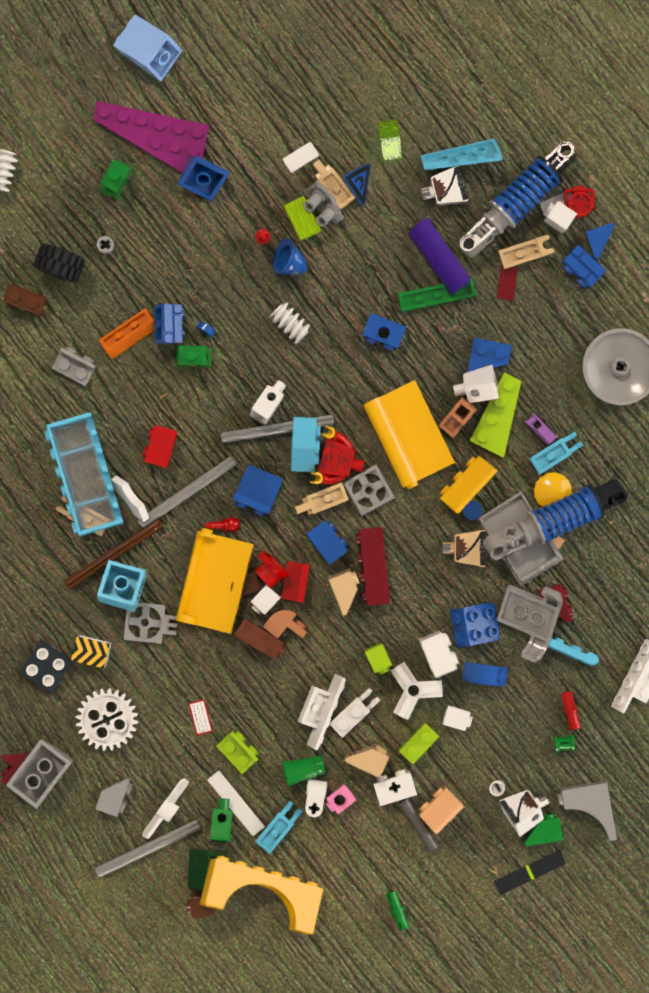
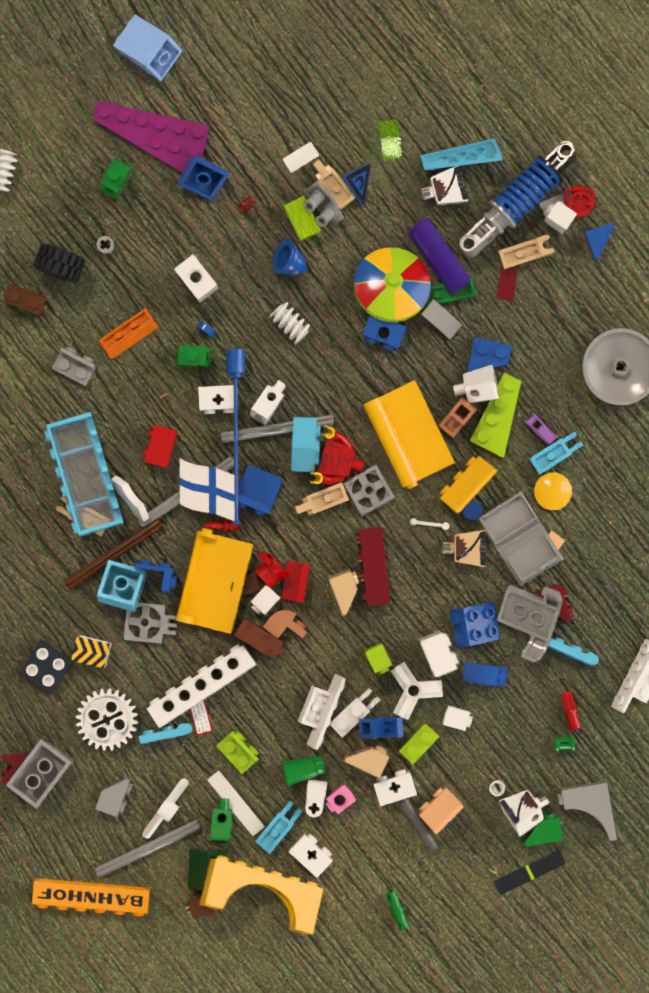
(91, 896): none -> light orange brick
(163, 717): none -> white brick
(167, 732): none -> medium azure hinge
(168, 324): blue brick -> none
(169, 579): none -> blue bracket
(204, 287): none -> white piece
(207, 394): none -> white brick
(207, 487): none -> flag
(247, 204): none -> clear red bush
(262, 236): red axle -> none
(317, 864): none -> white brick
(327, 542): blue brick -> none
(381, 727): none -> blue brick
(392, 284): none -> dish
(441, 319): none -> light grey slope
(445, 525): none -> white hinge
(556, 518): piece -> none
(583, 267): blue brick -> none

